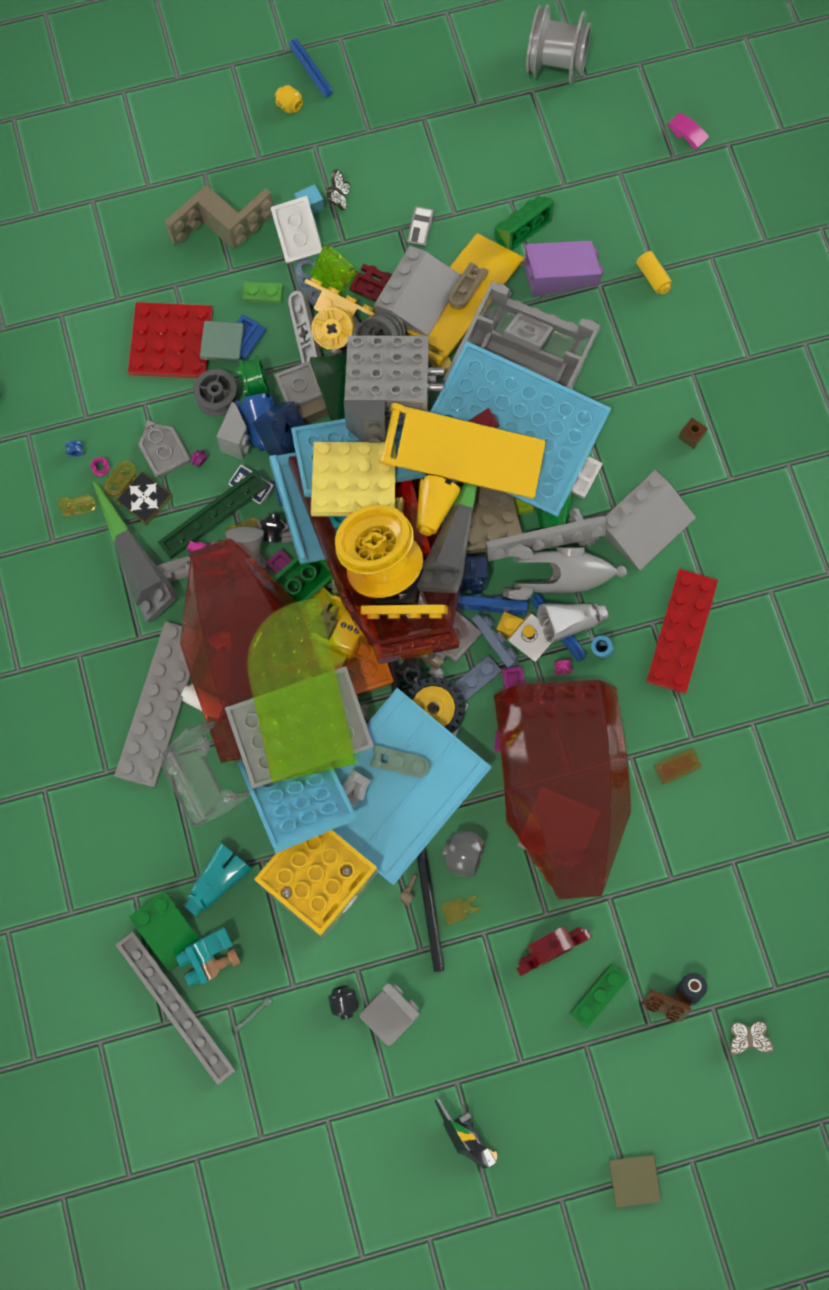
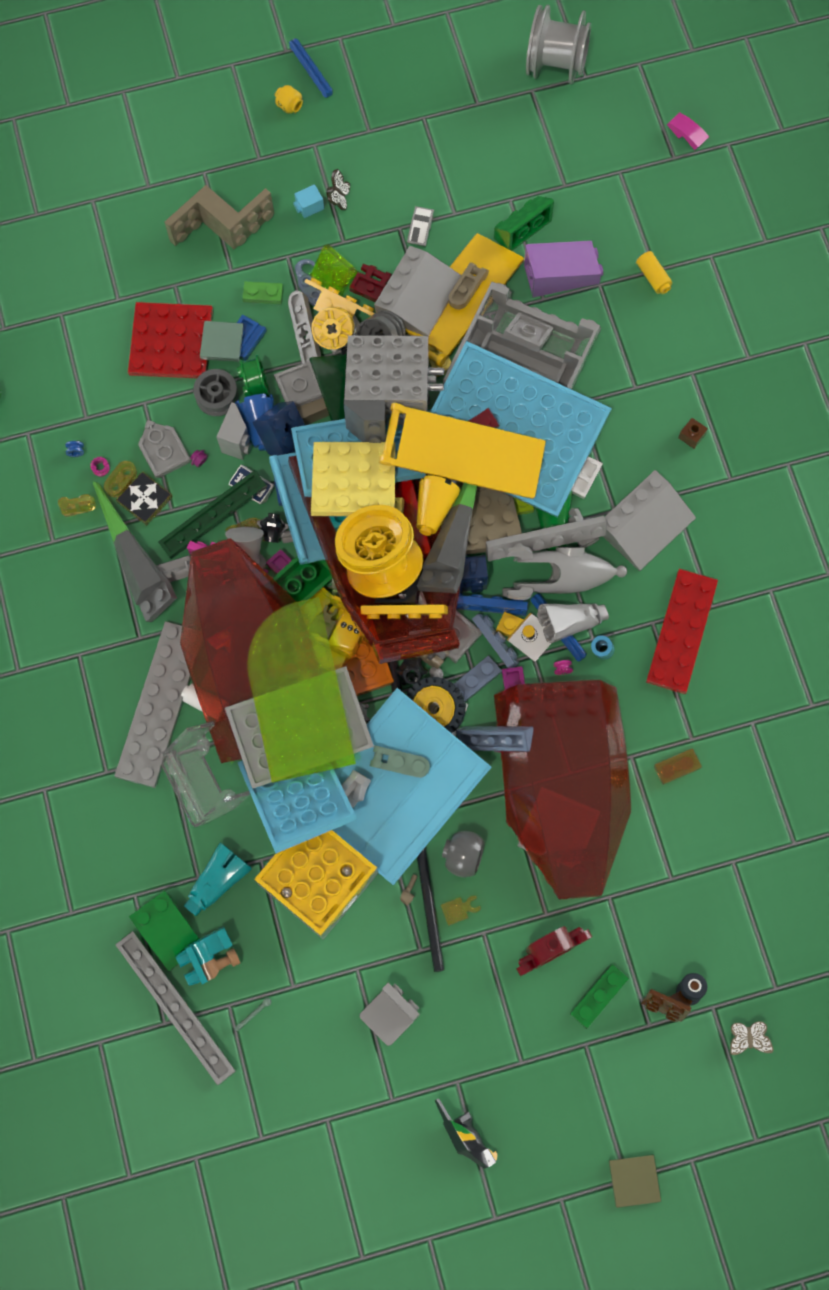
(296, 229): white plate -> none
(343, 1002): black head -> none
(496, 738): none -> sand blue slope

